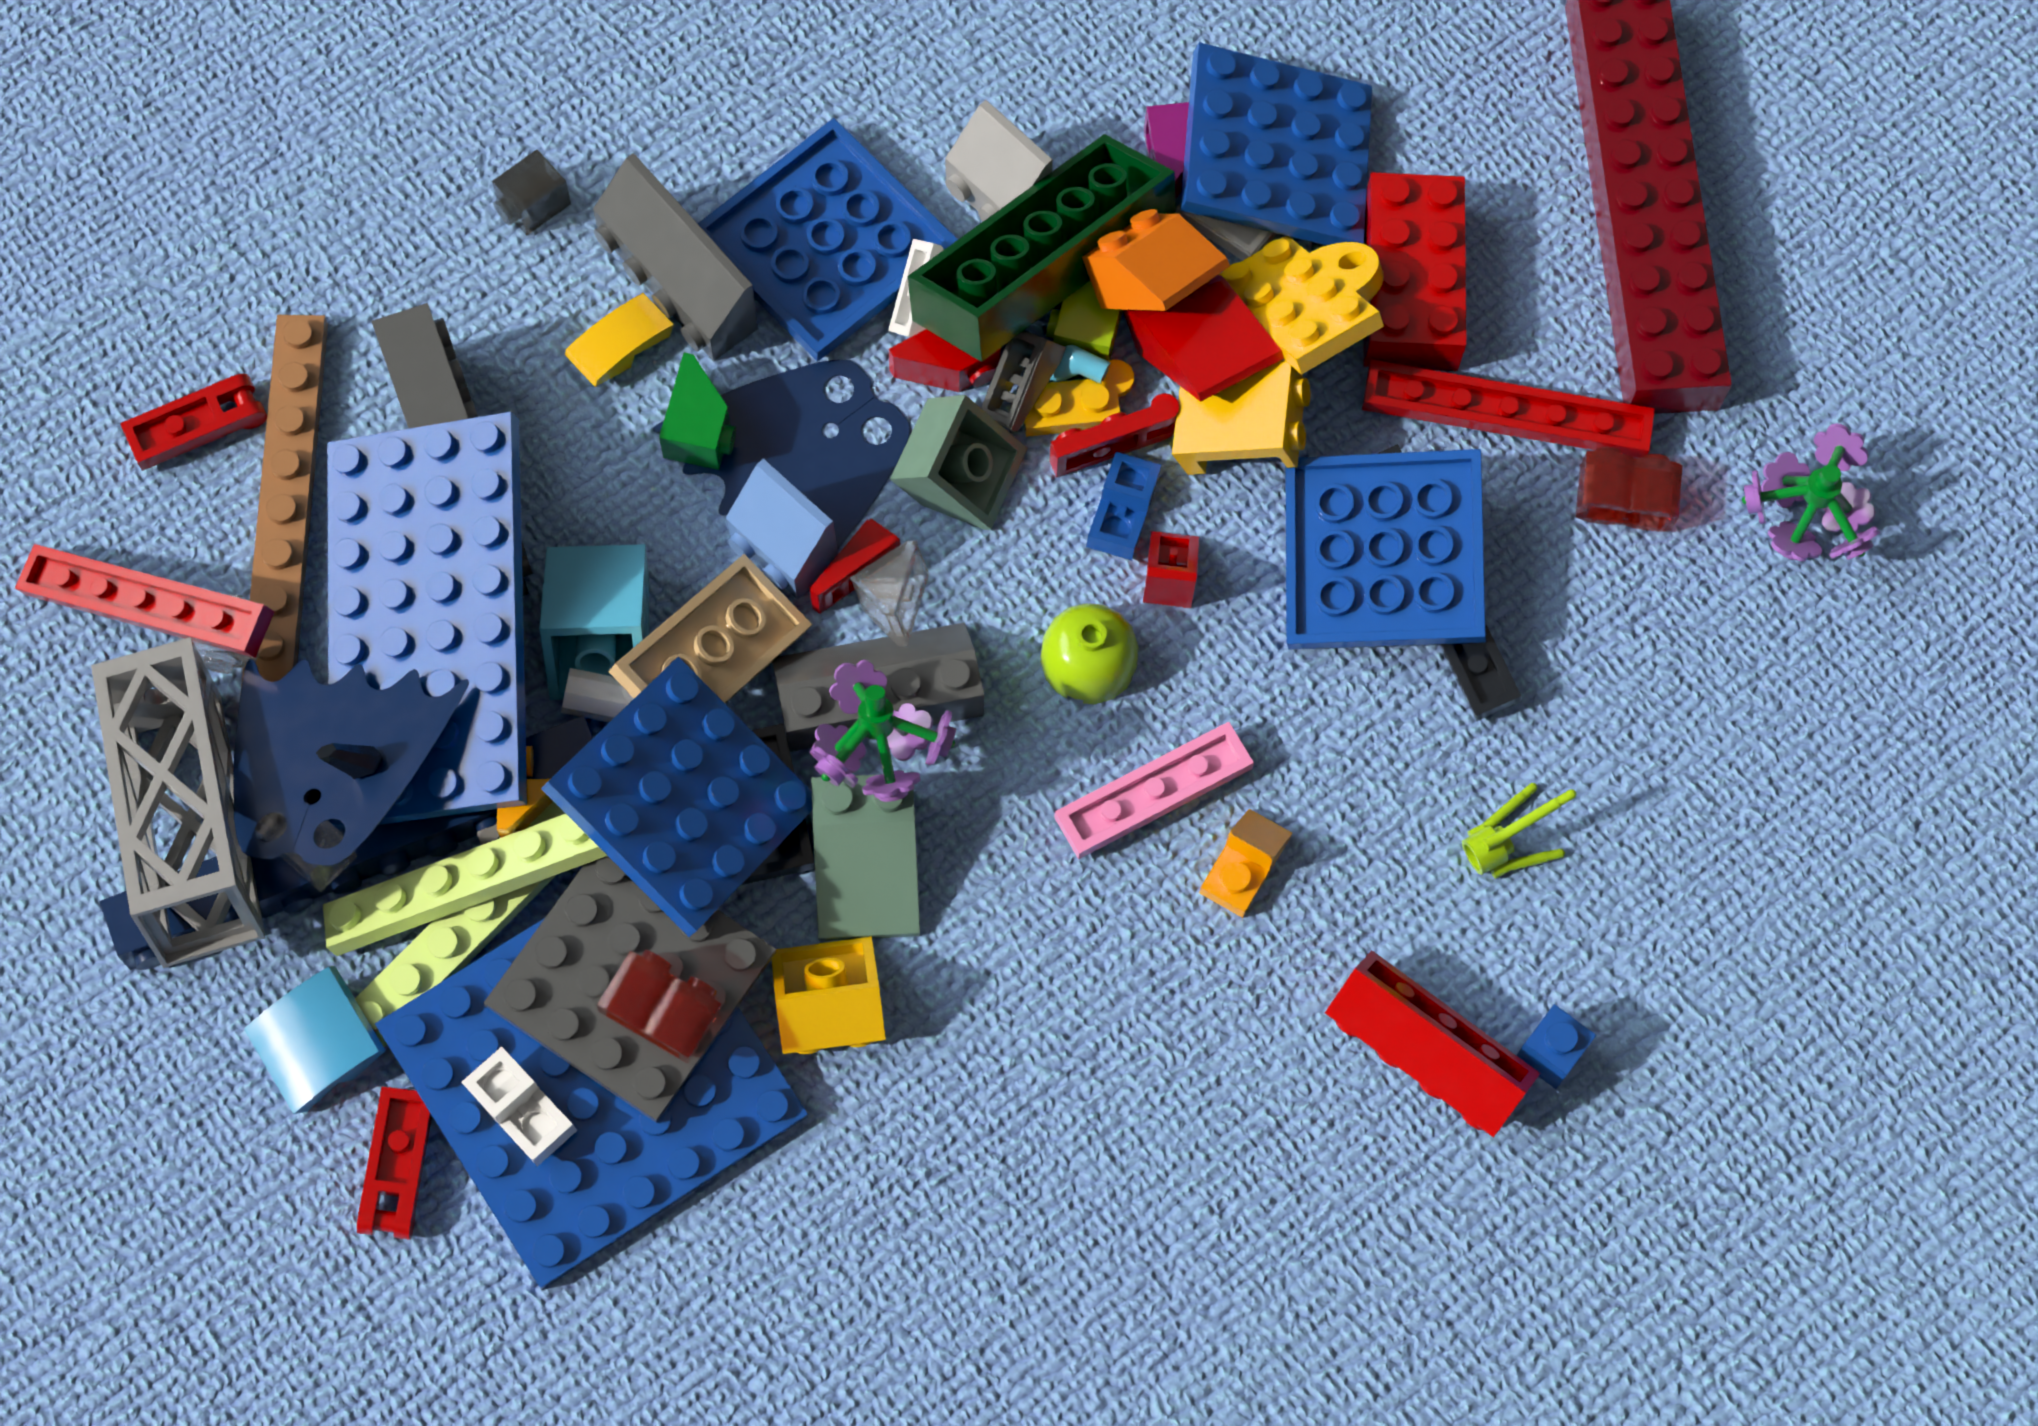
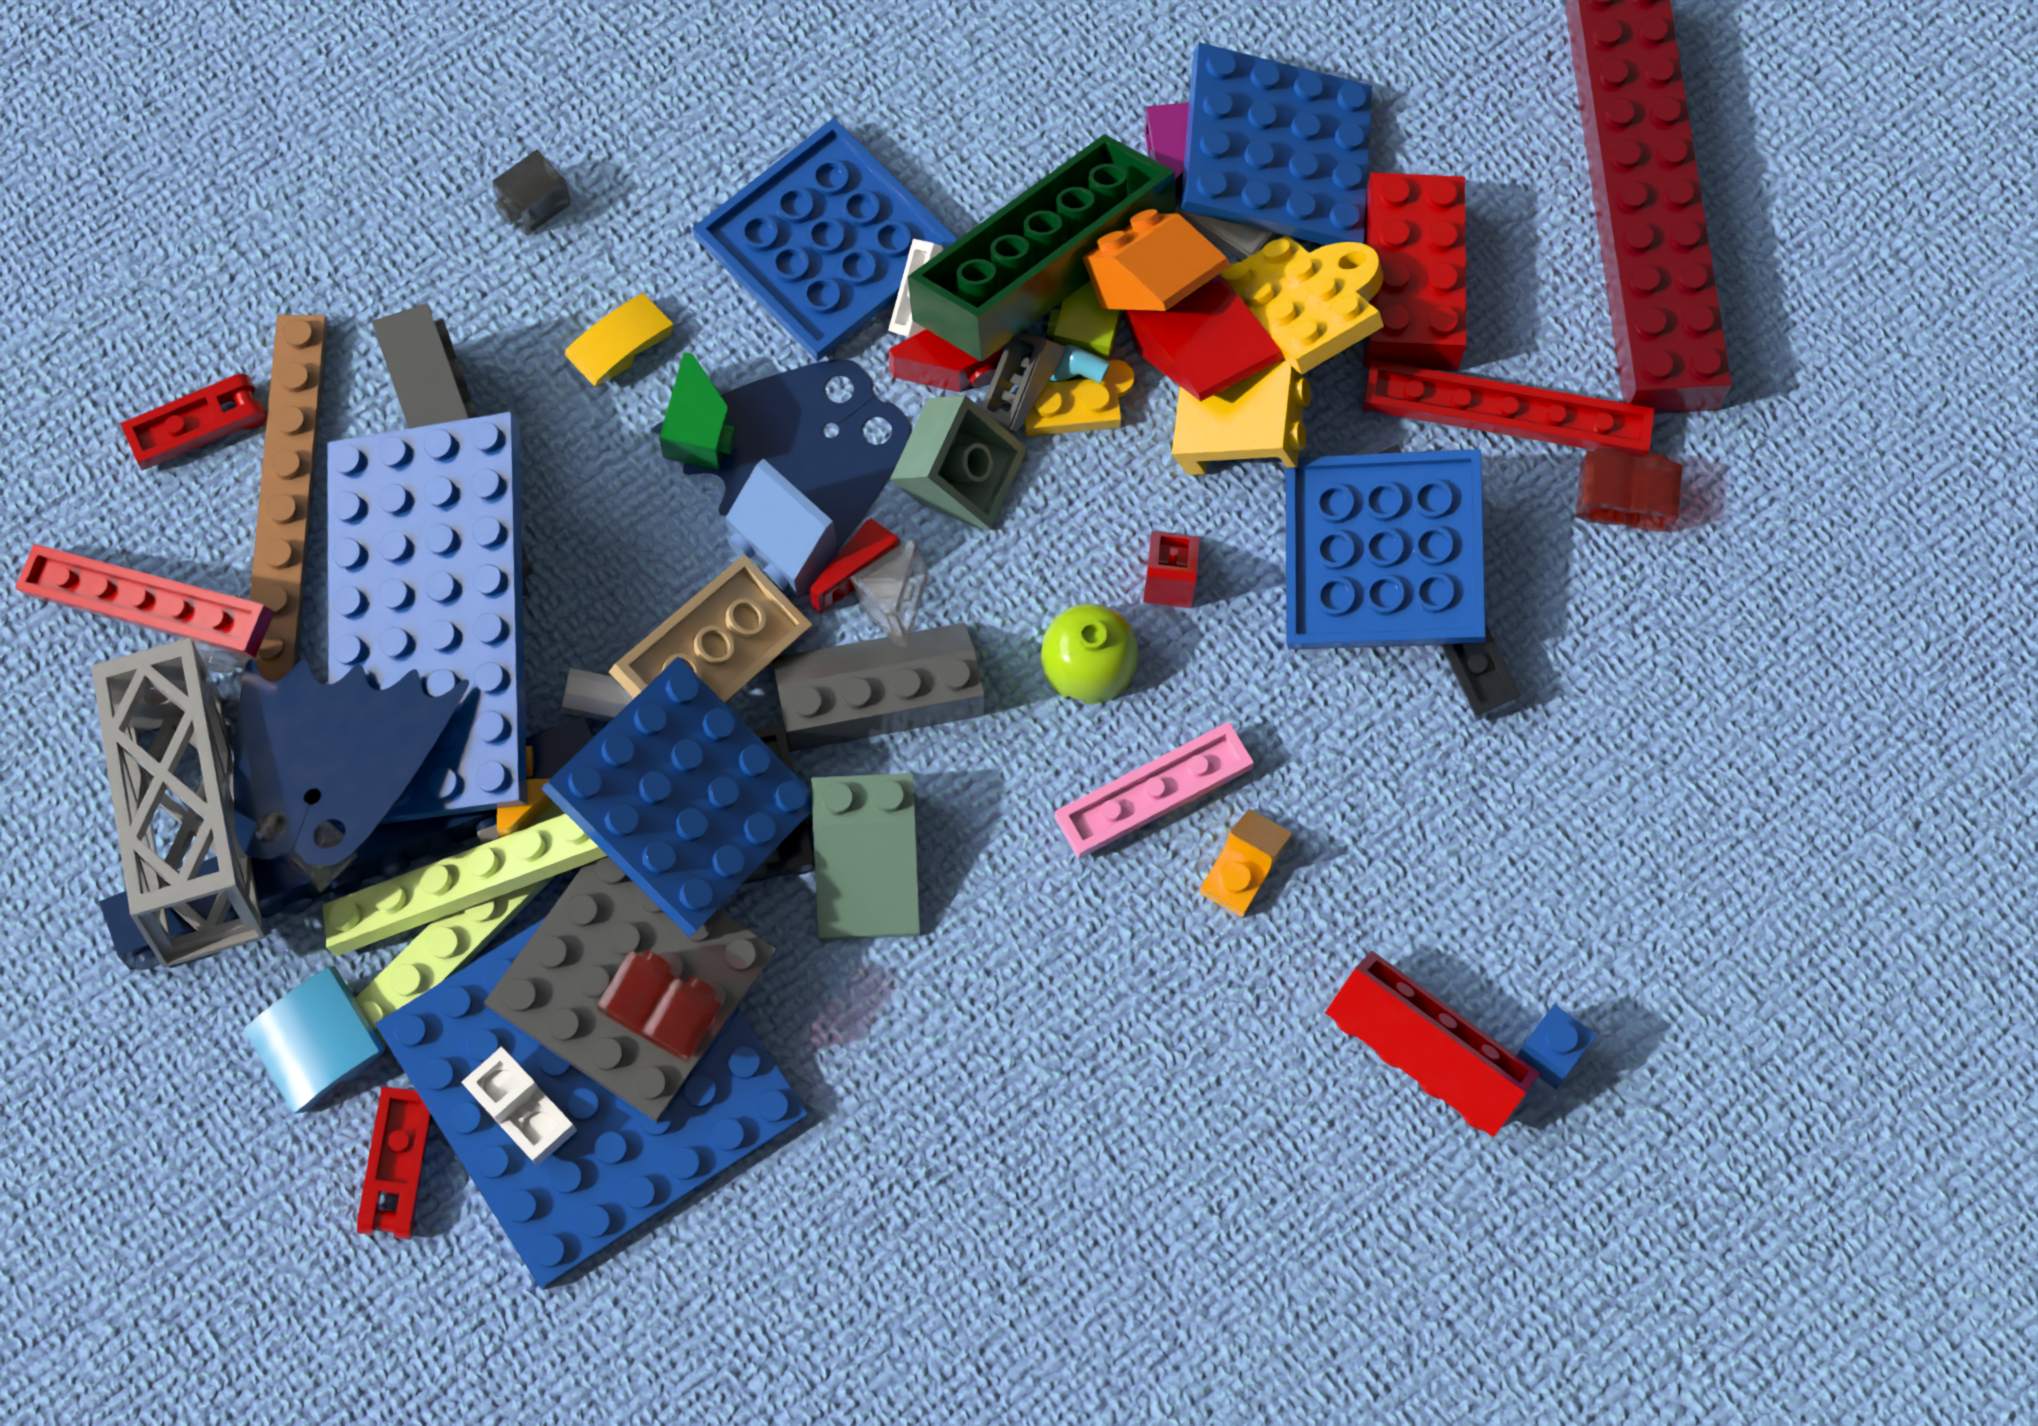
(351, 759): black bar -> none
(592, 609): medium azure slope -> none
(675, 260): slope -> none
(827, 996): yellow slope -> none
(901, 731): medium lavender plant -> none
(993, 162): slope -> none
(1116, 433): red plate -> none
(1123, 506): blue slope -> none
(1489, 847): lime plant -> none
(1842, 502): medium lavender plant -> none

